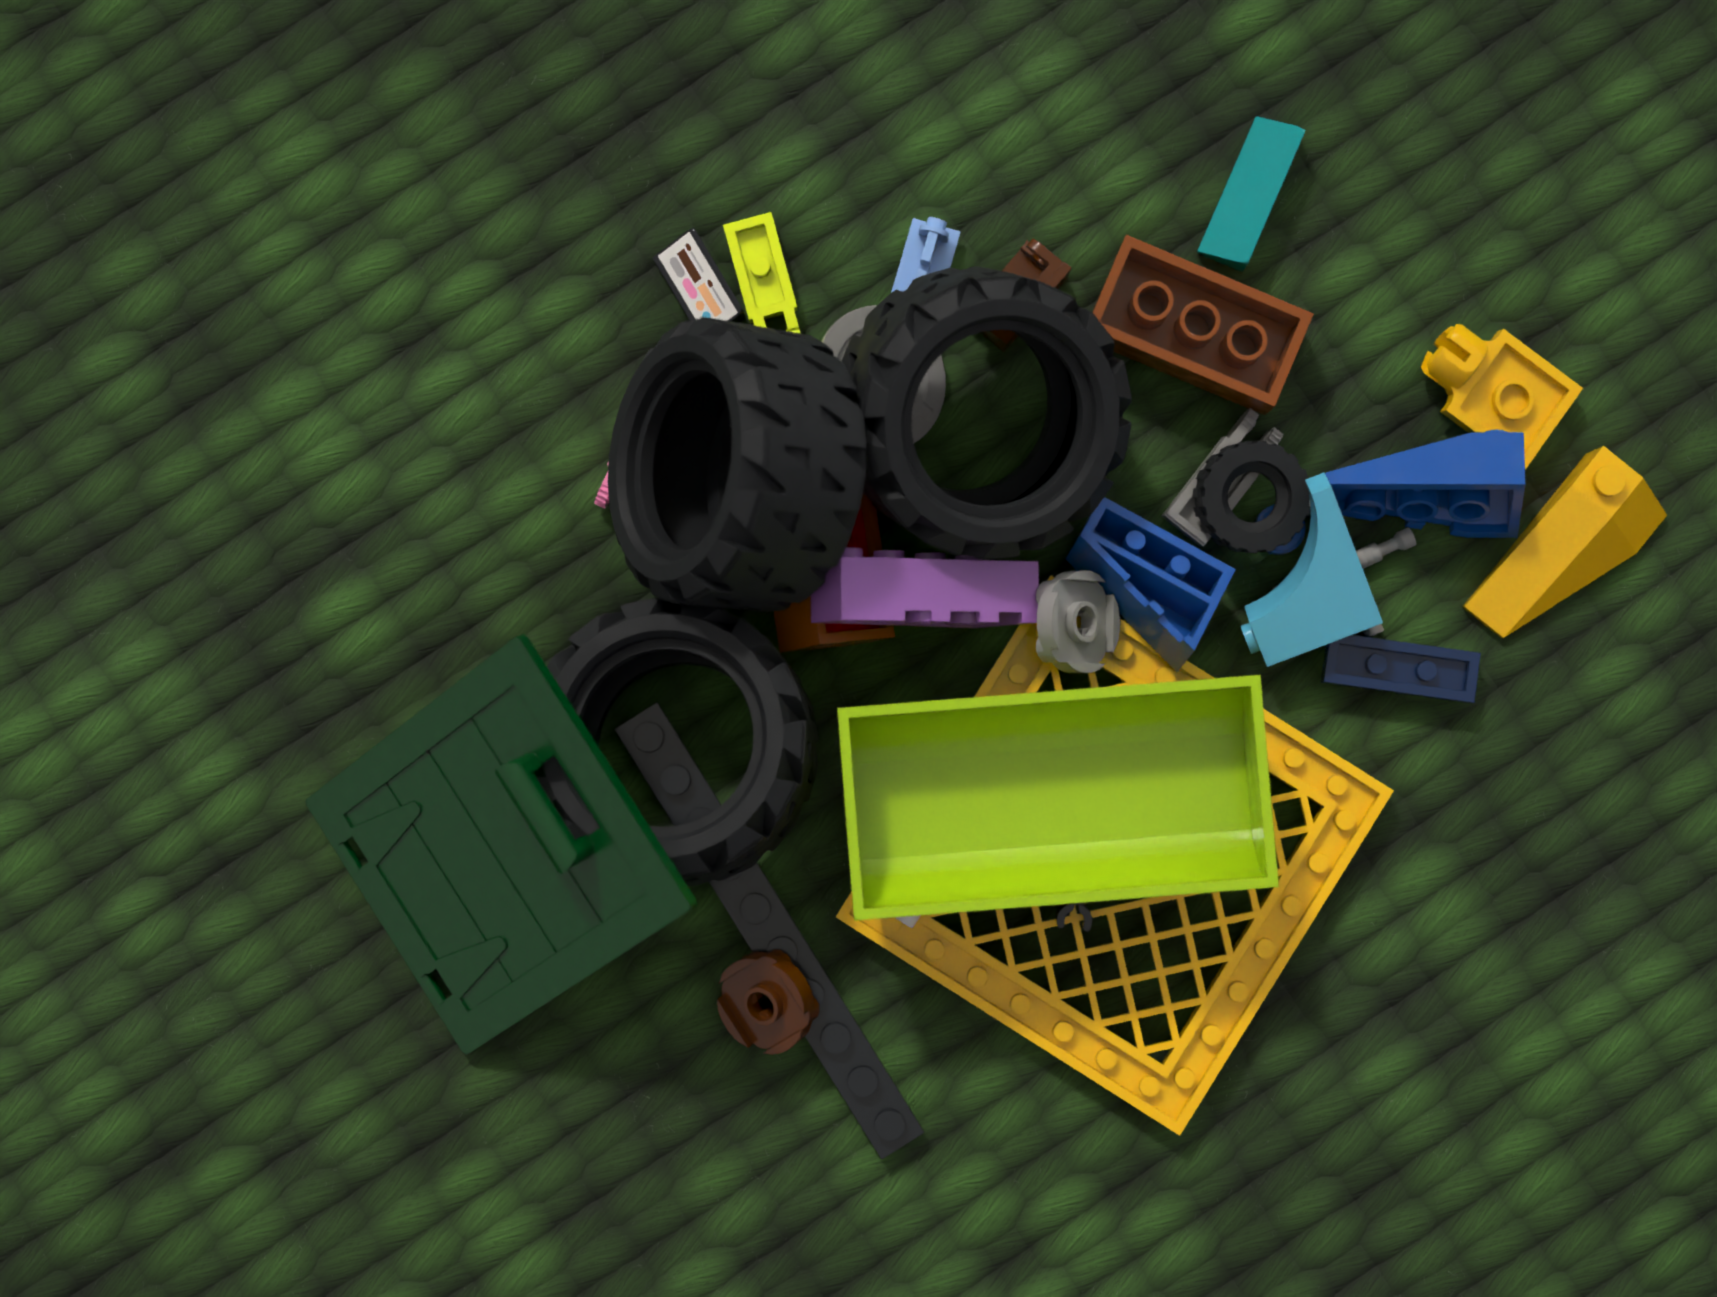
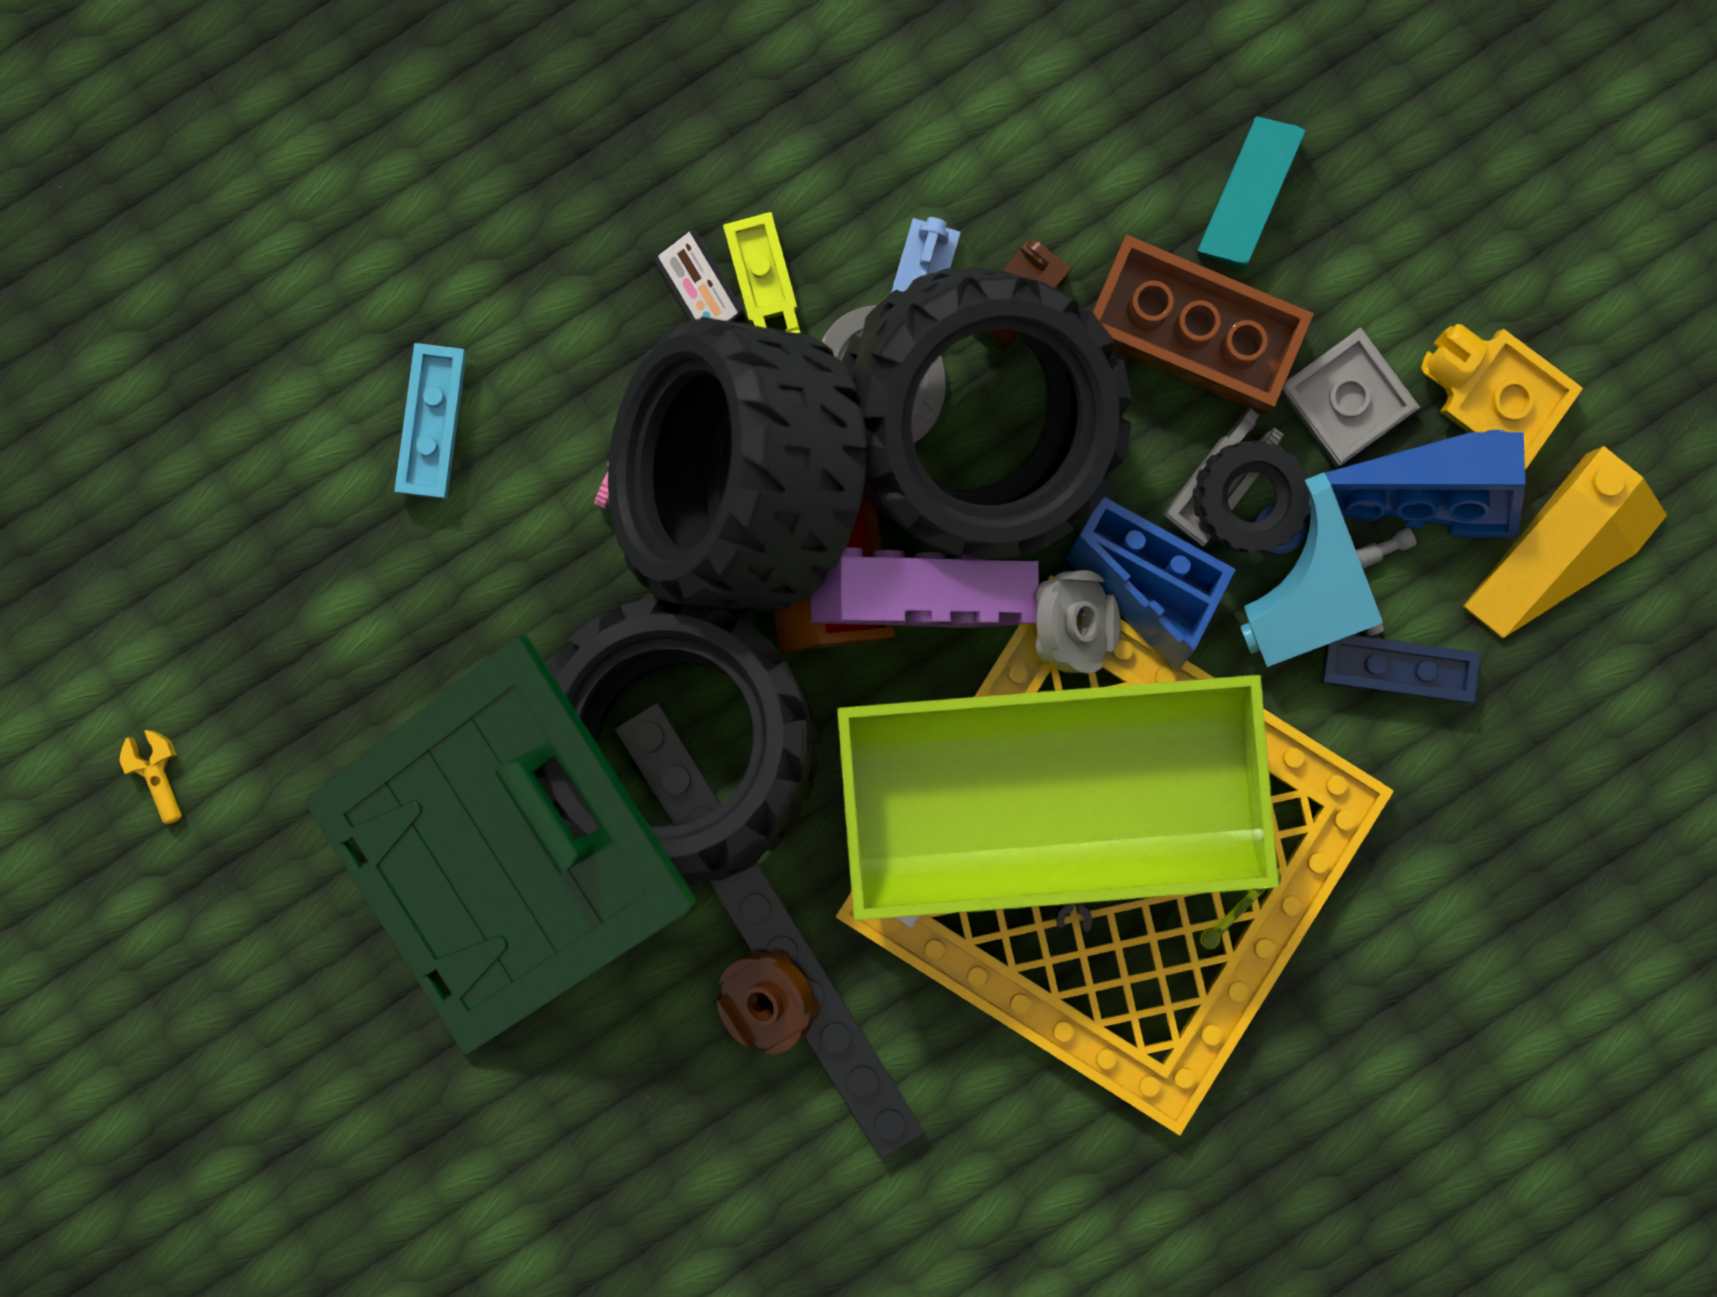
(153, 772): none -> yellow bar
(430, 421): none -> medium azure plate
(1211, 937): none -> clear neon green hinge
(1348, 397): none -> light grey tile

